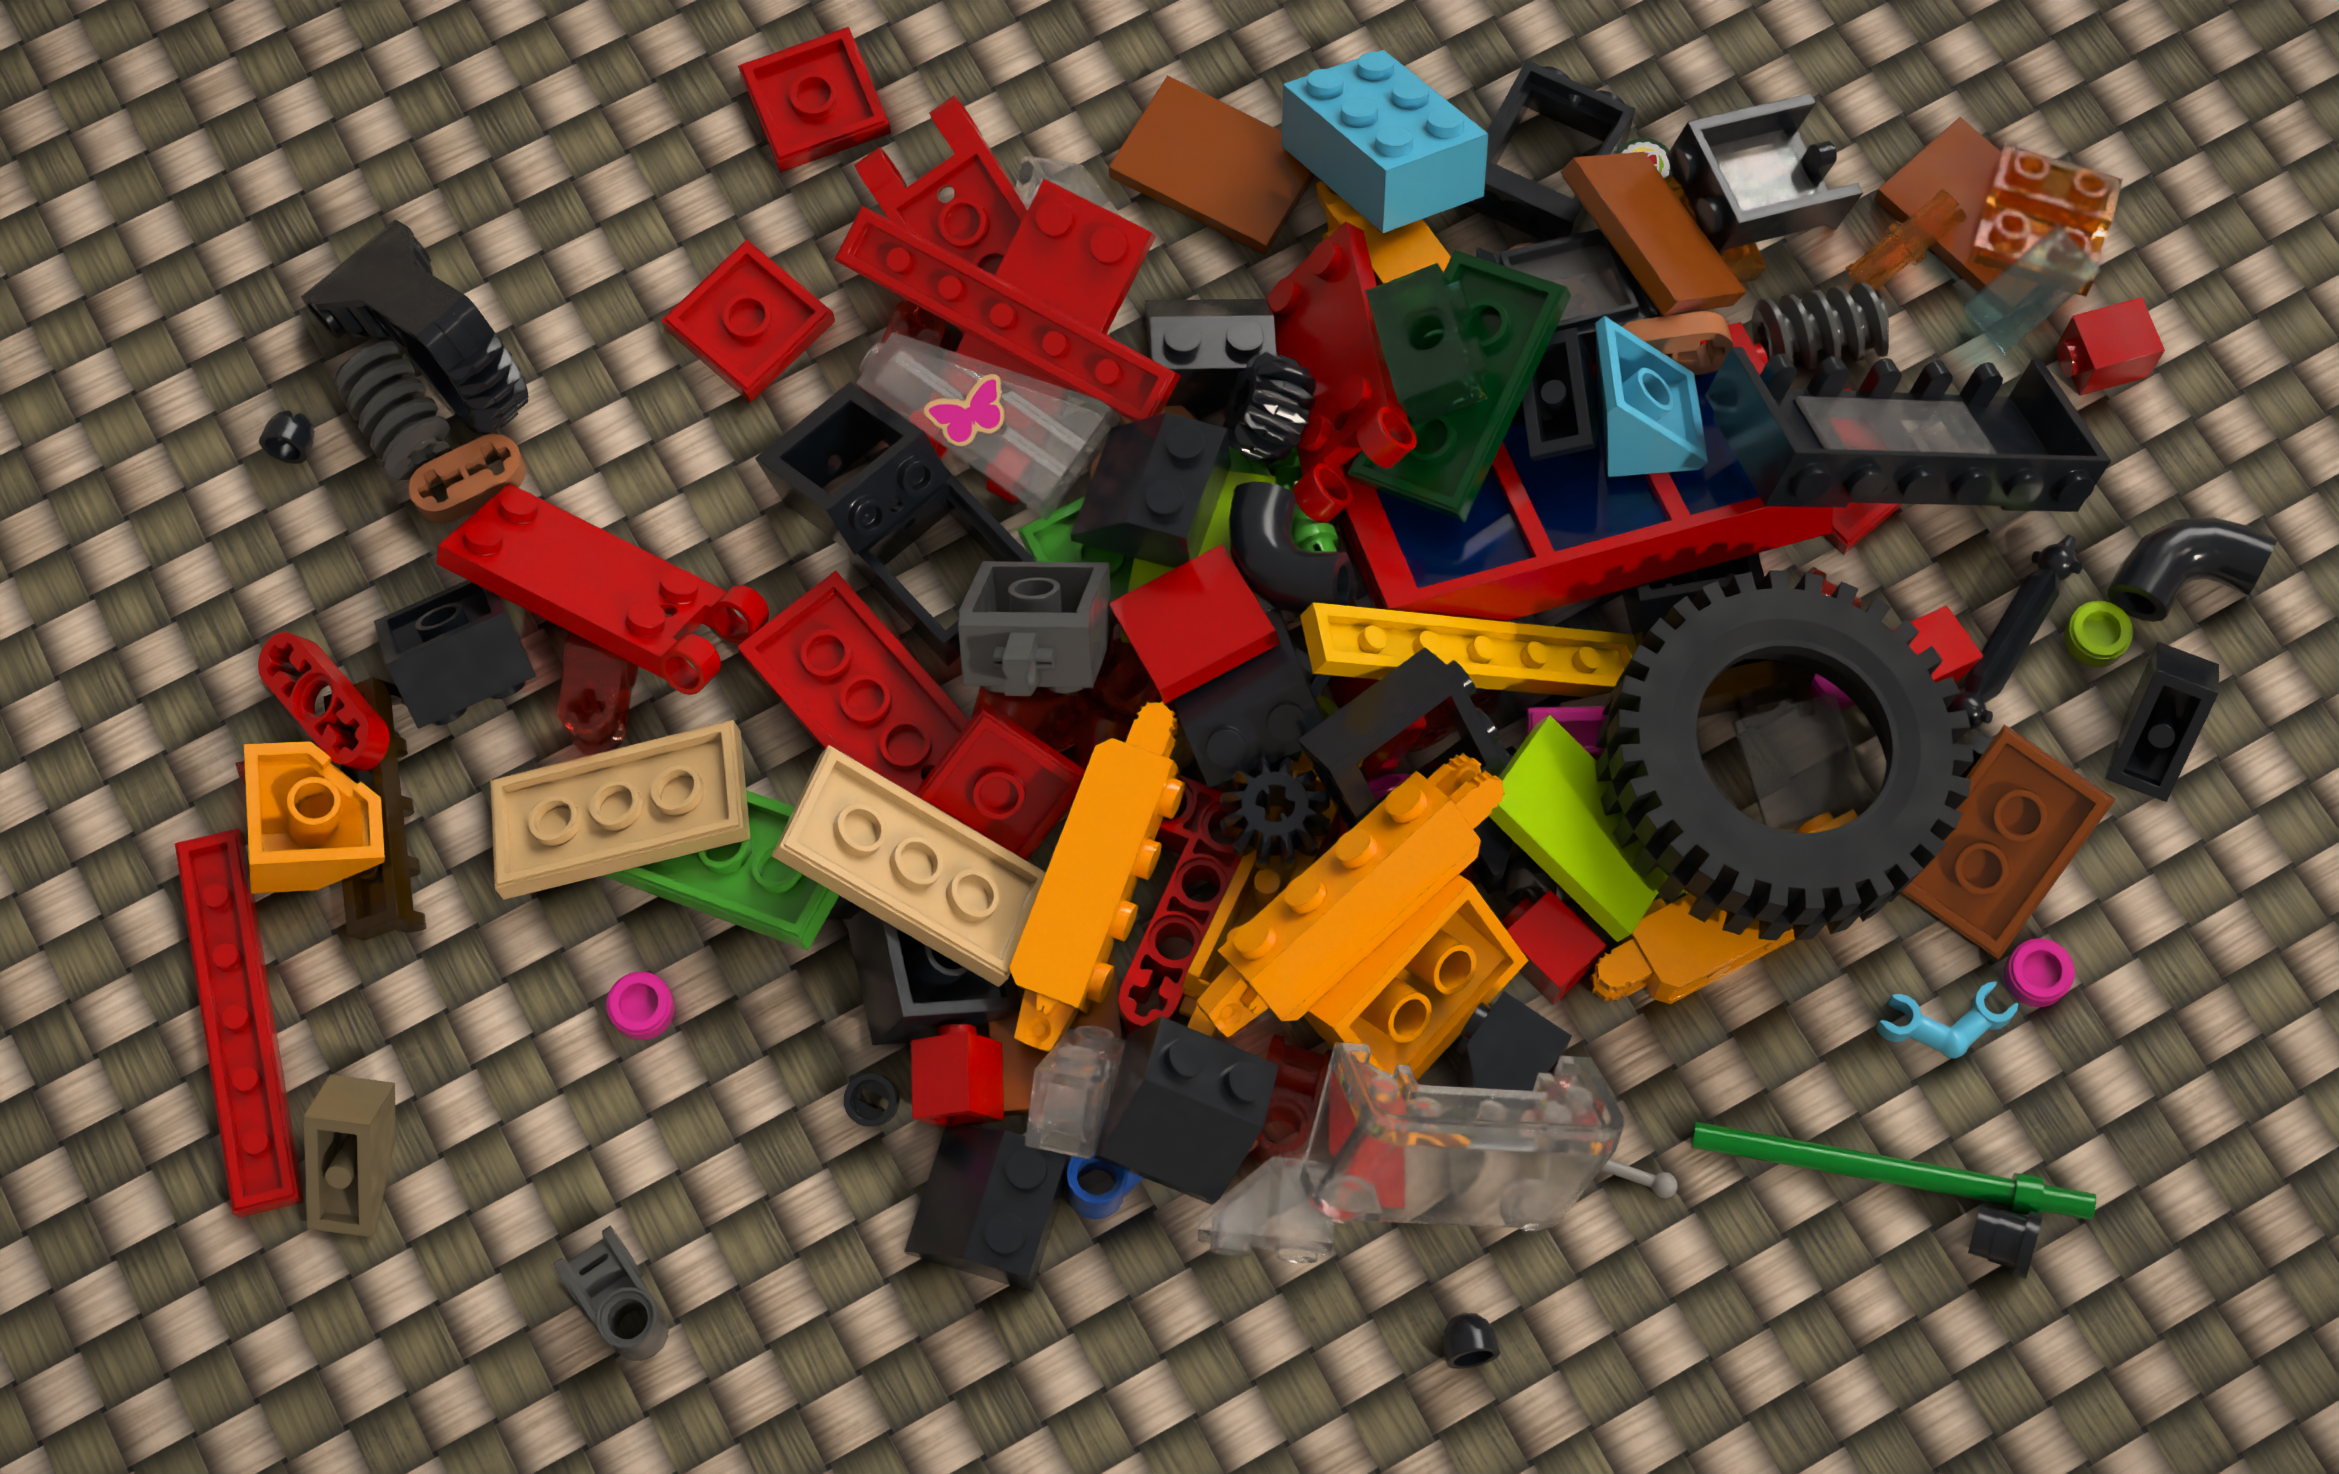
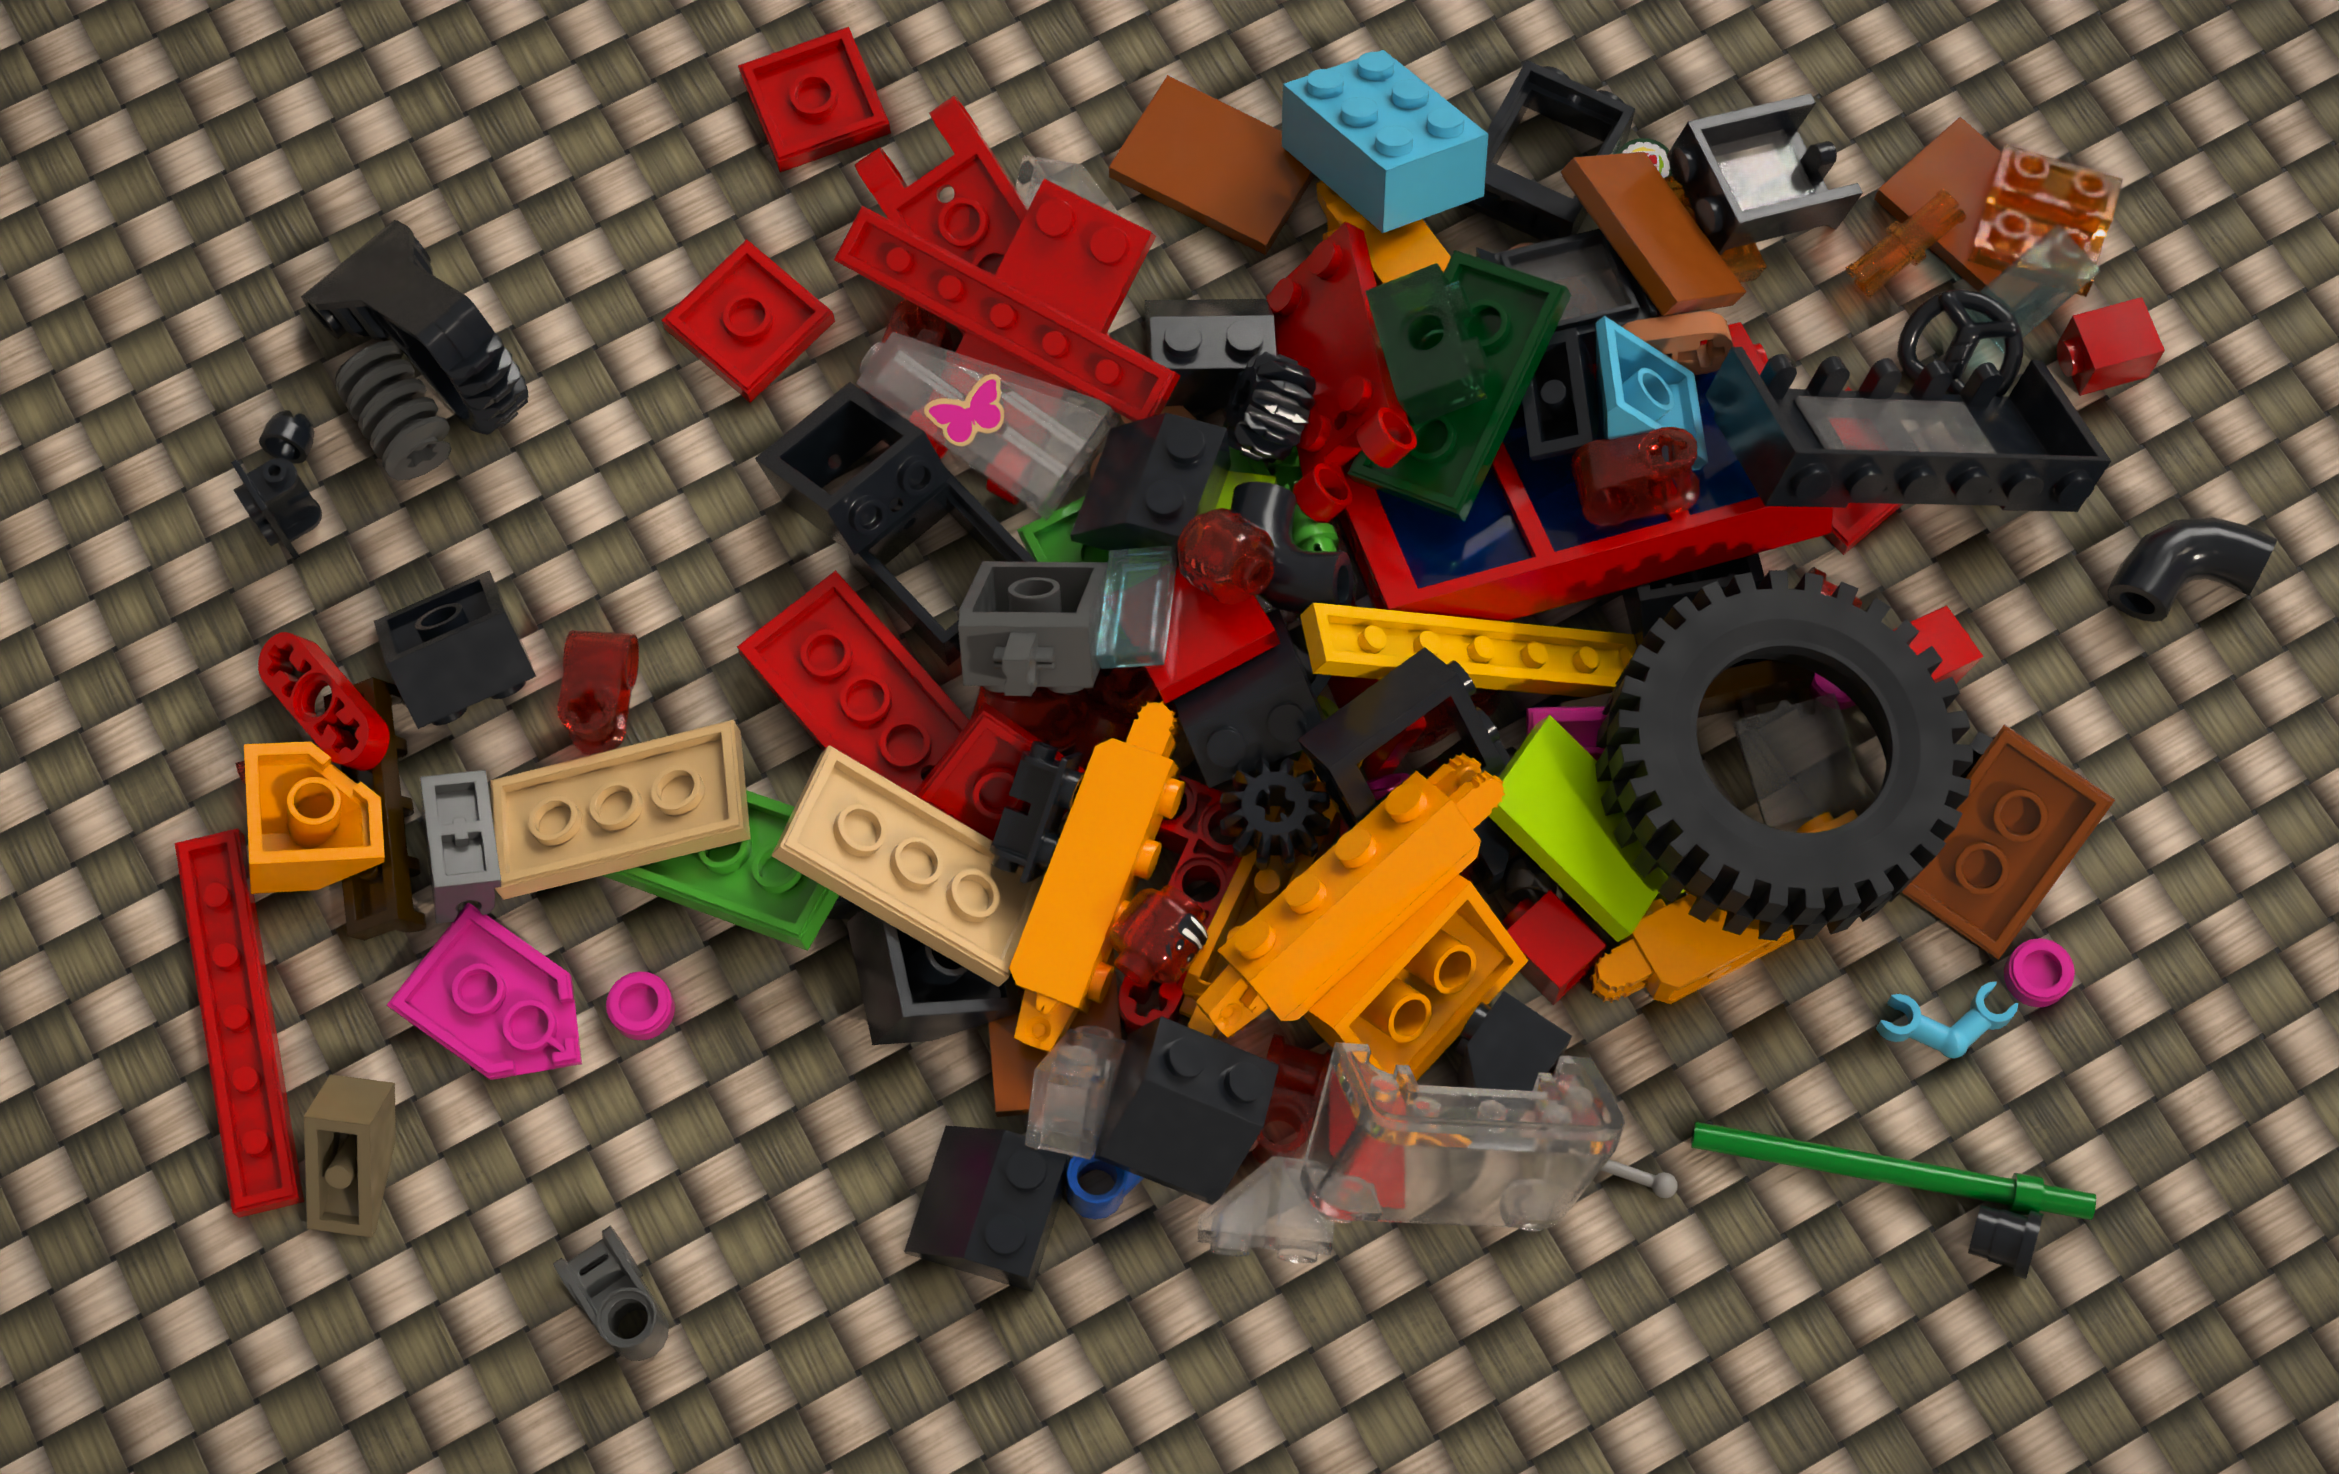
(278, 502): none -> black hinge
(459, 842): none -> hinge
(466, 478): nougat beam -> none
(492, 1000): none -> dark pink tile
(600, 587): red hinge -> none
(868, 1113): black hinge -> none
(957, 1078): red brick -> none
(1050, 789): none -> black hinge
(1136, 607): none -> clear light blue tile
(1158, 936): none -> clear red head
(1225, 553): none -> clear red head
(1469, 1341): black hinge -> none
(1631, 479): none -> clear red piece
(1823, 324): dark grey piece -> none
(1966, 337): none -> black piece
(2016, 630): black wheel -> none
(2098, 633): lime tile -> none
(2163, 721): black slope -> none

